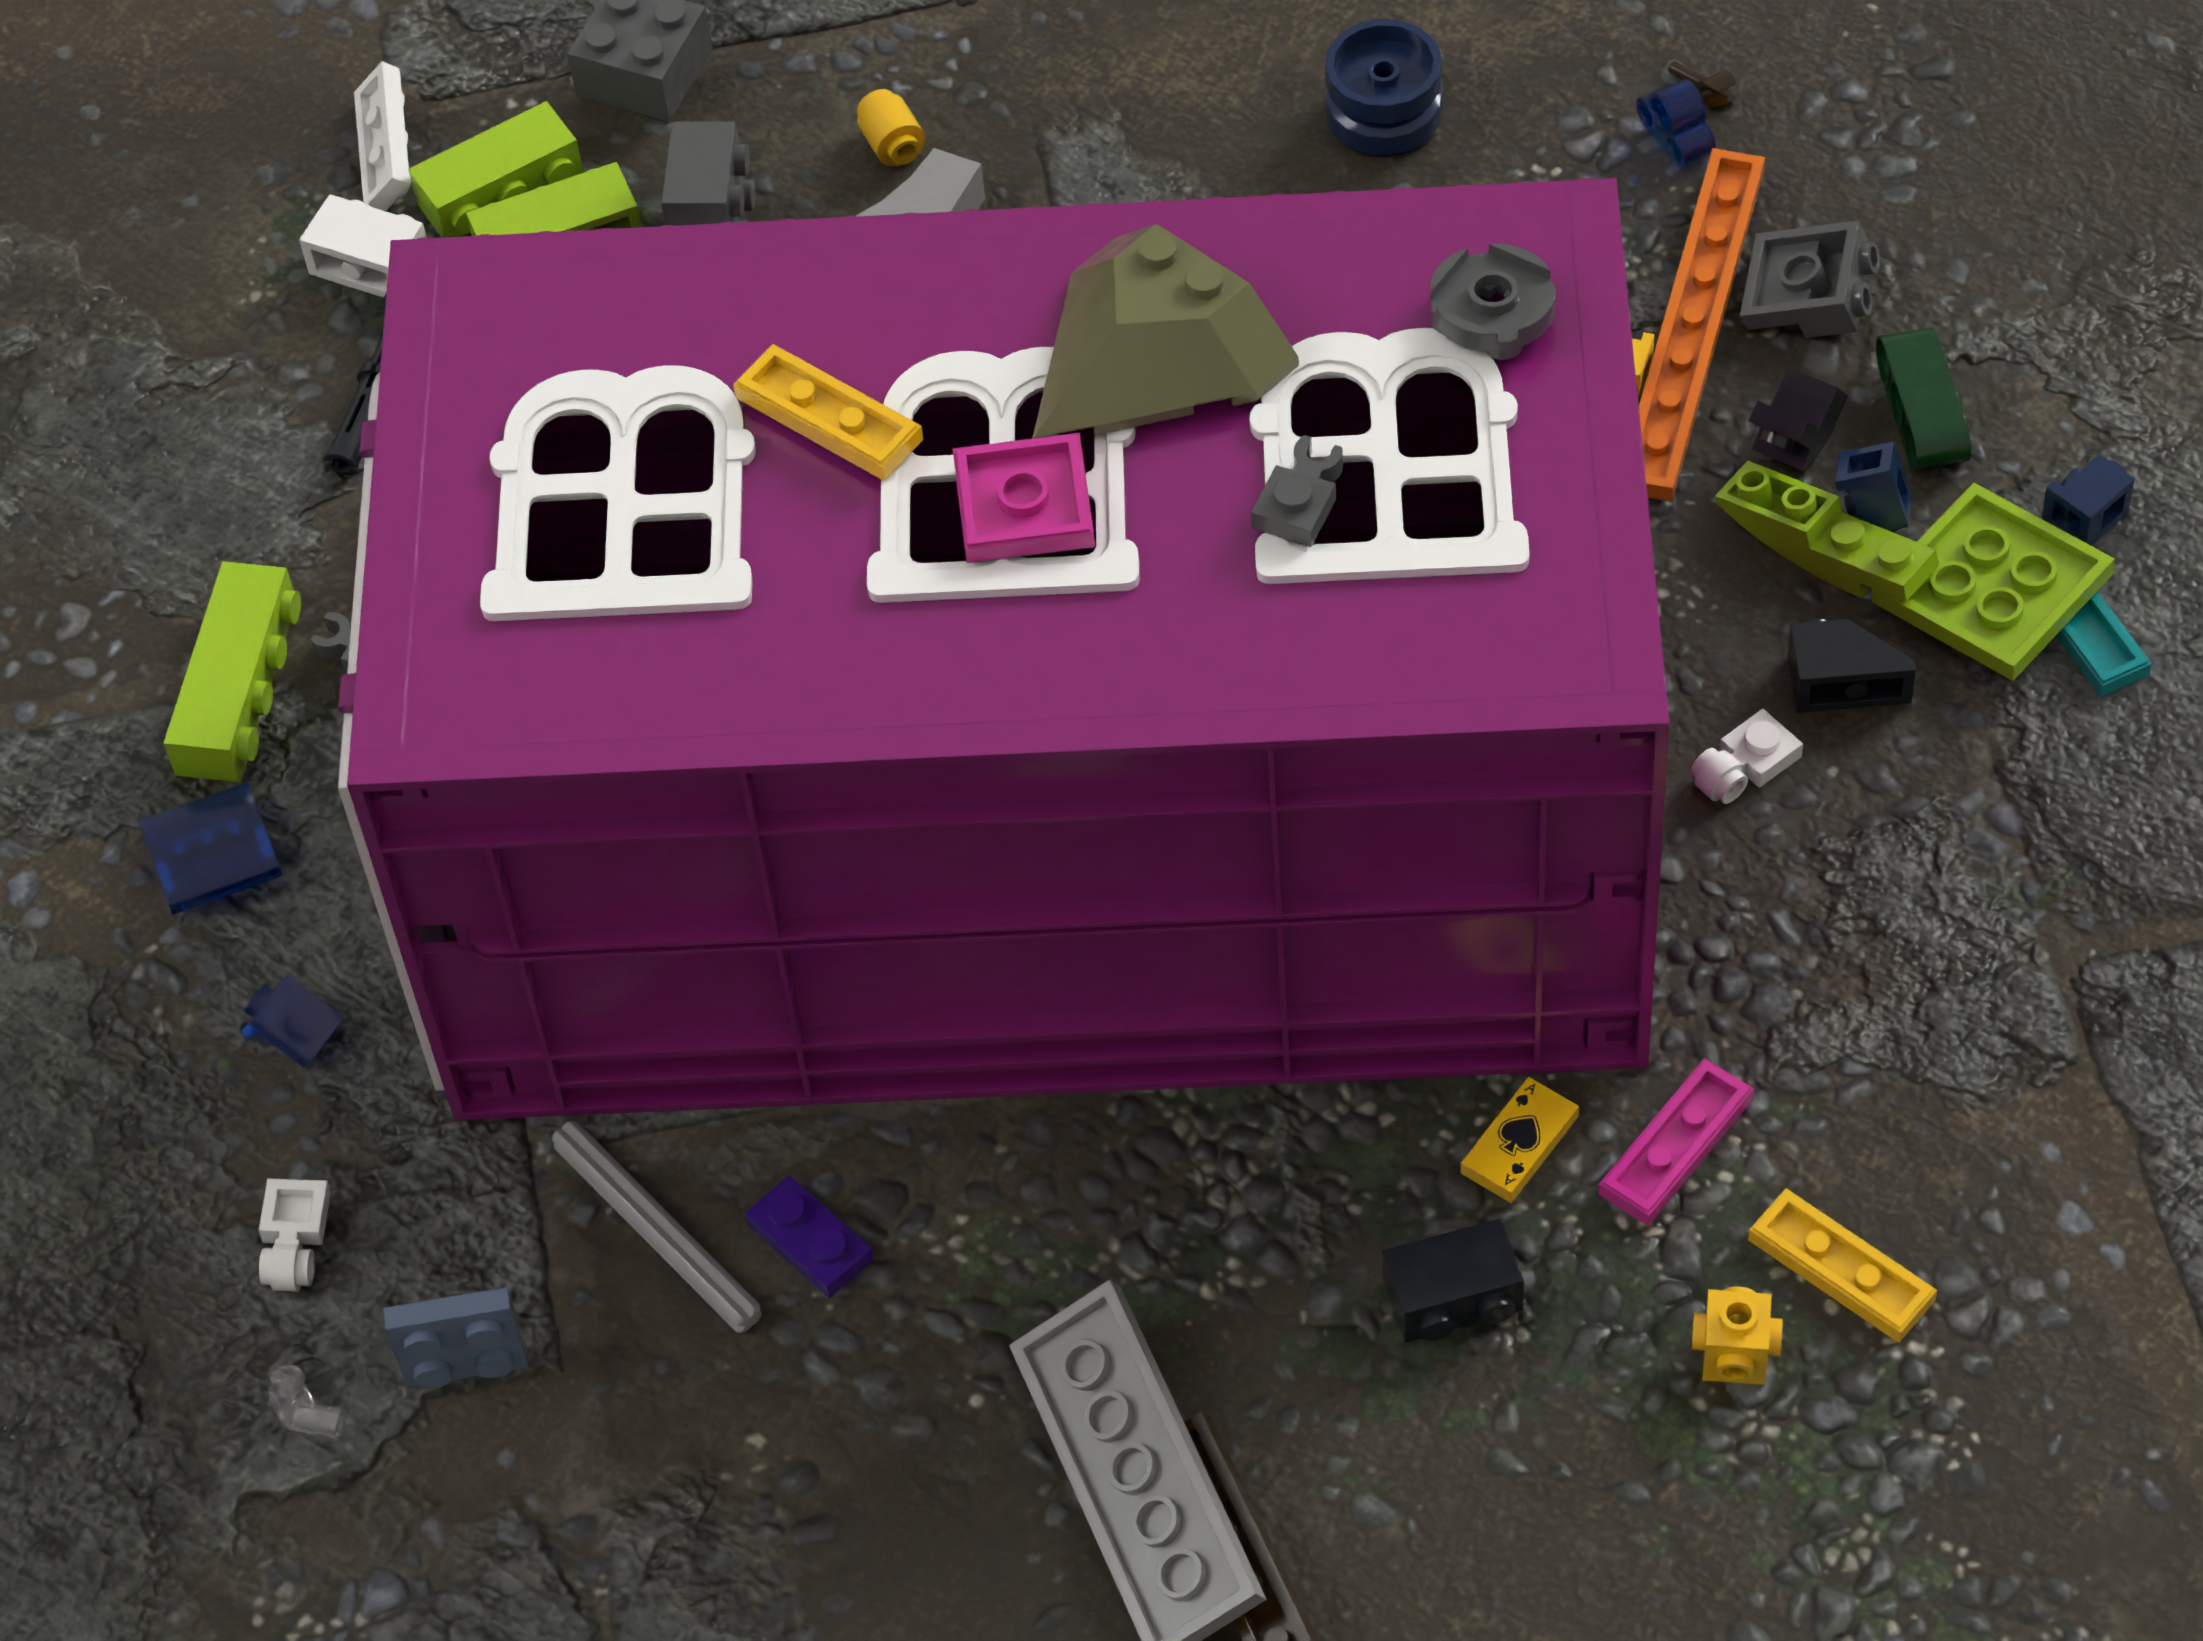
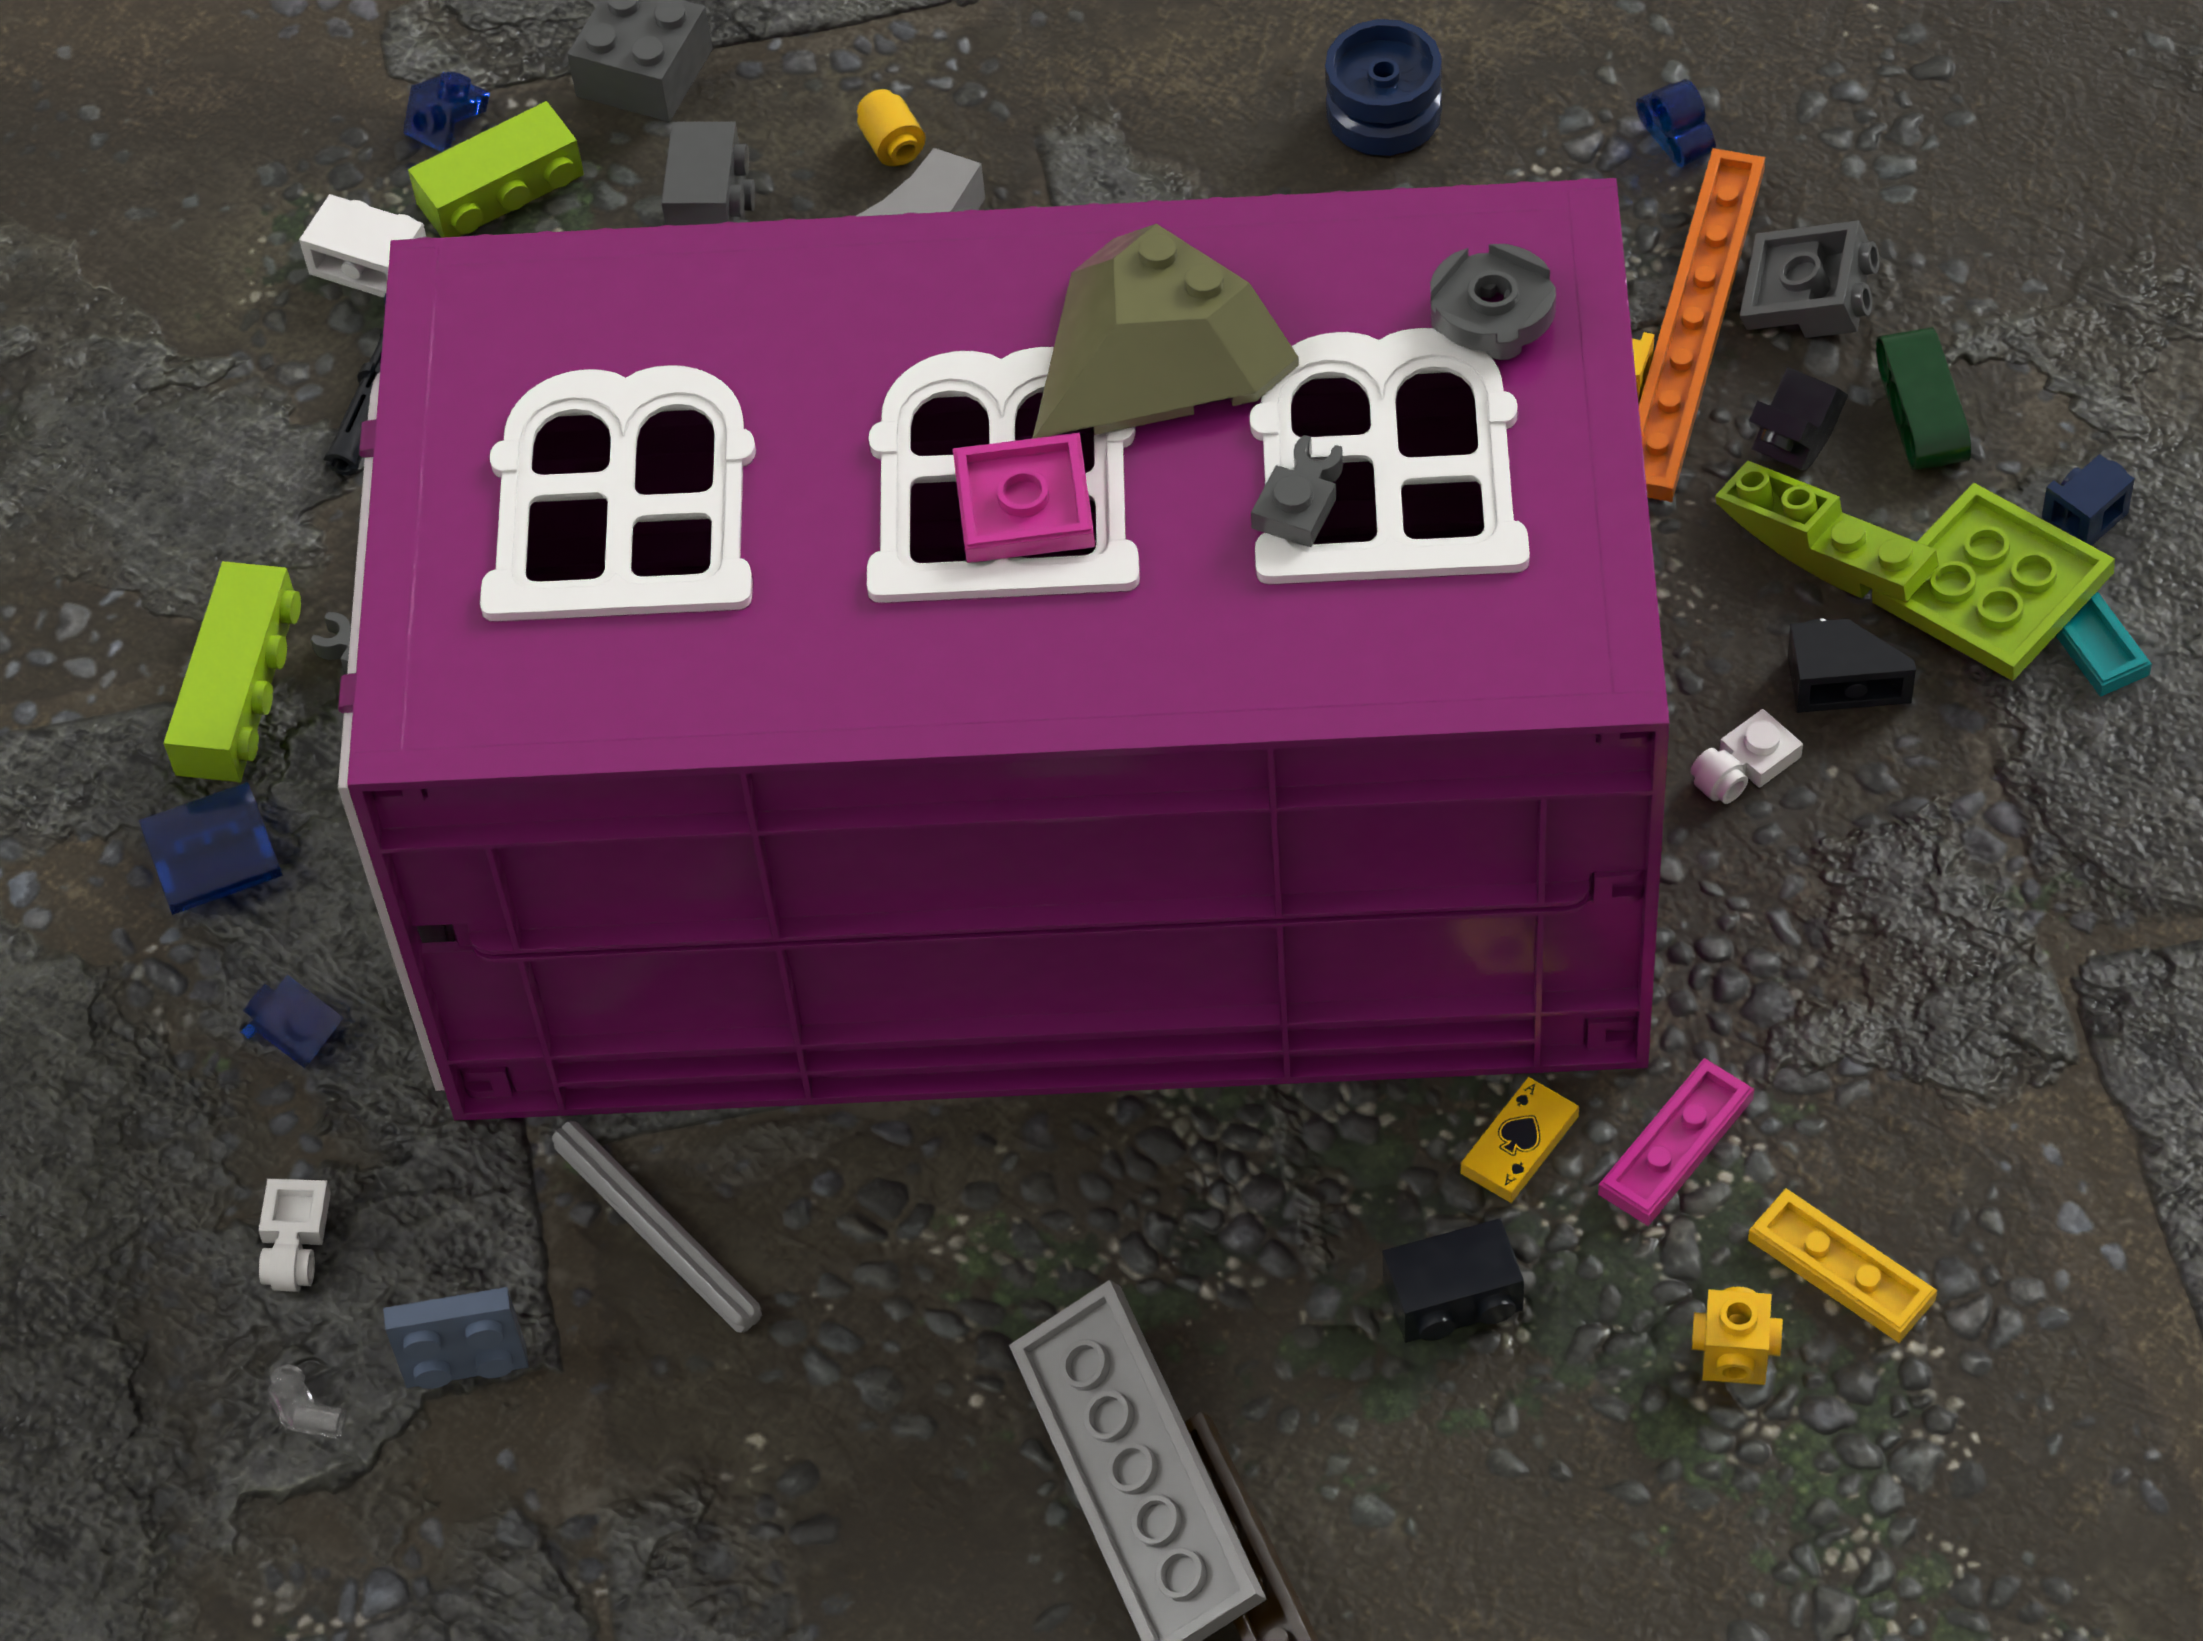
(382, 137): white plate -> none
(438, 105): none -> clear blue bracket
(573, 204): lime brick -> none
(809, 1236): dark purple plate -> none
(828, 412): yellow tile -> none
(1712, 90): dark brown hand -> none
(1875, 486): dark blue brick -> none

